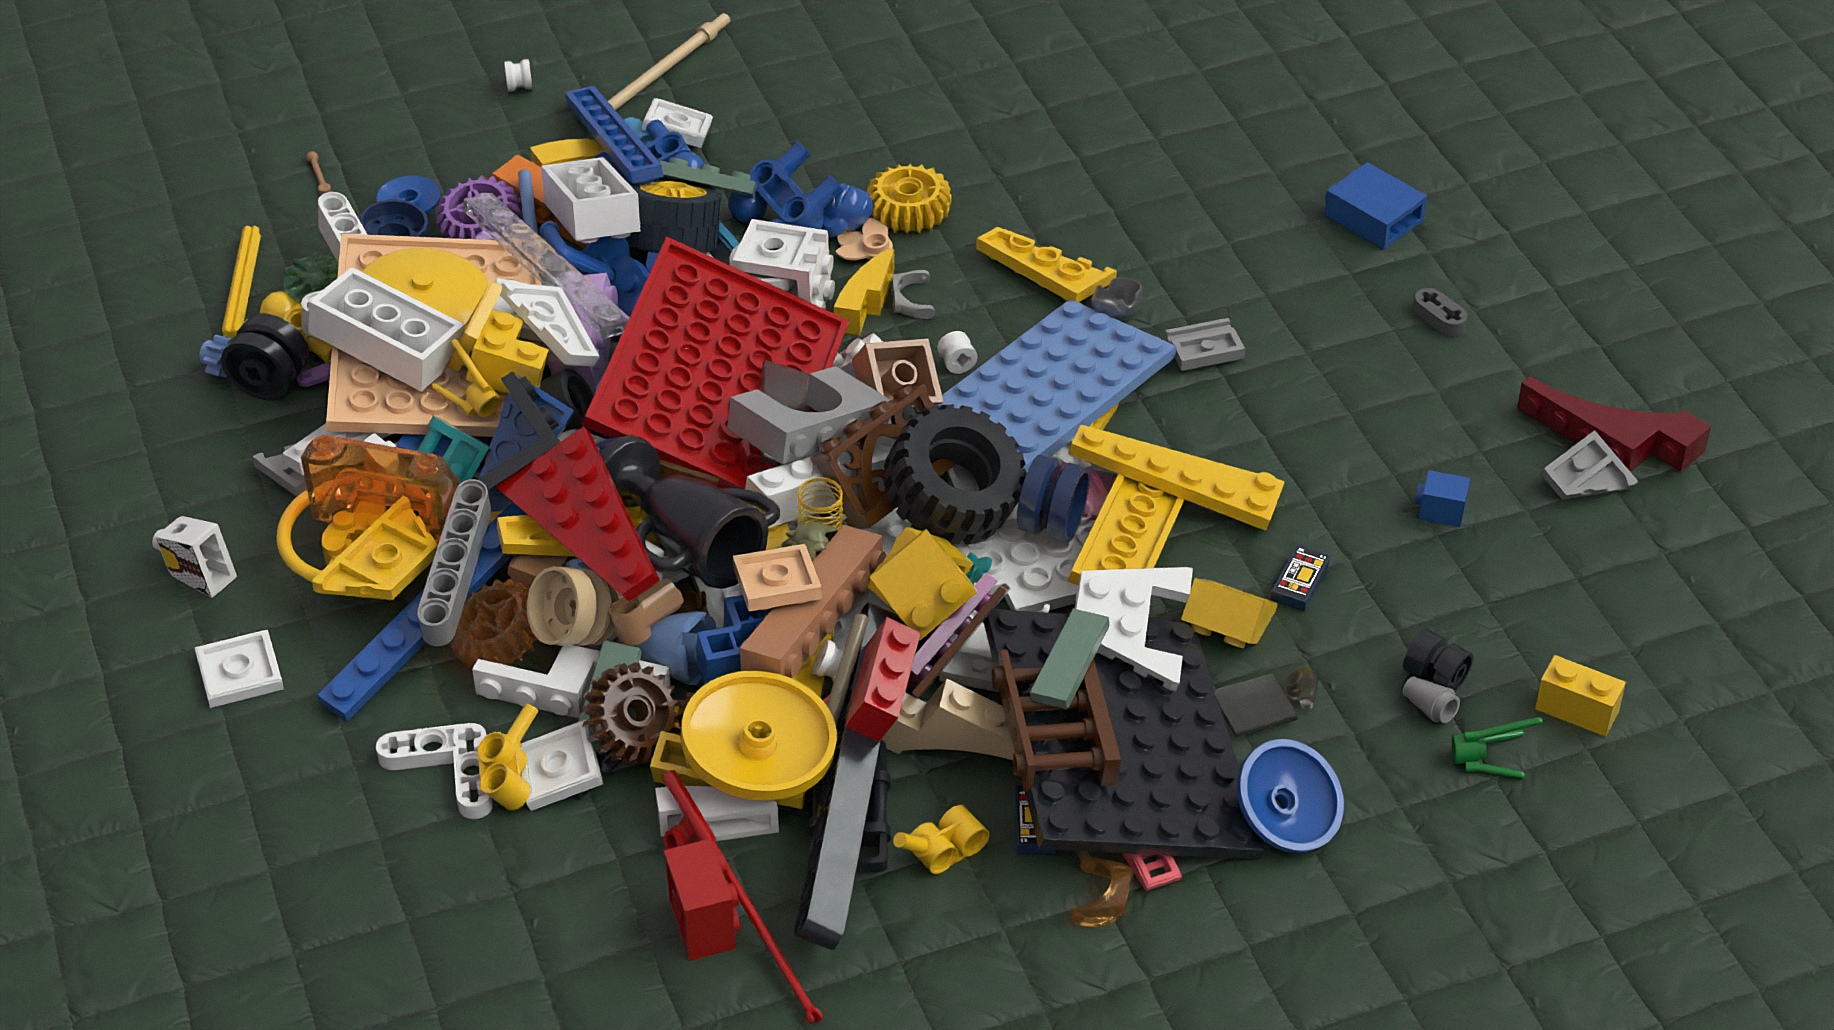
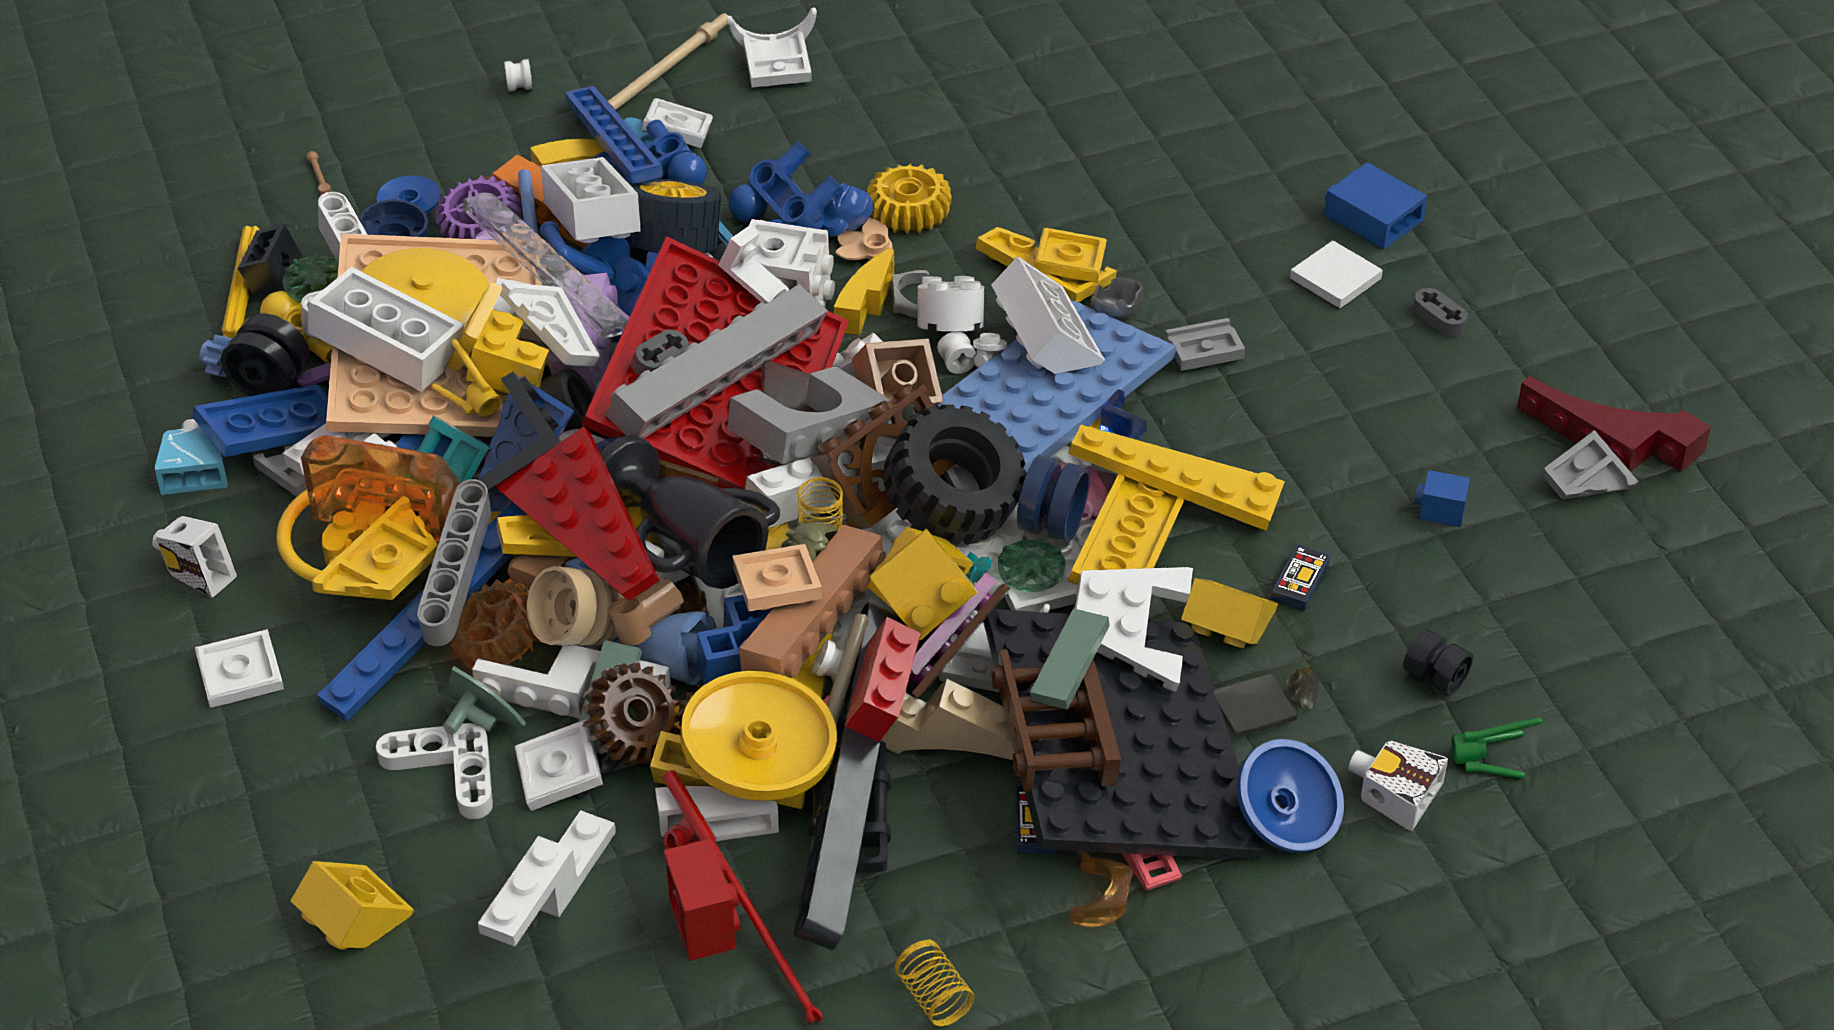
(189, 461): none -> medium azure torso
(263, 419): none -> blue plate
(266, 260): none -> black brick
(349, 904): none -> yellow slope
(477, 704): none -> sand green shield
(503, 761): yellow beam -> none
(546, 878): none -> white bracket
(655, 349): none -> dark grey beam
(709, 175): sand green plate -> none
(715, 363): none -> light grey brick
(747, 271): none -> white bracket
(776, 57): none -> white piece
(938, 849): yellow beam -> none
(945, 993): none -> yellow piece
(950, 304): none -> white brick
(987, 347): none -> white plate
(1031, 565): none -> clear green wheel
(1045, 320): none -> white slope
(1070, 255): none -> yellow tile
(1118, 421): none -> clear blue panel
(1336, 274): none -> white tile
(1400, 781): none -> white torso
(1432, 699): light grey cone -> none
(1580, 695): yellow brick -> none

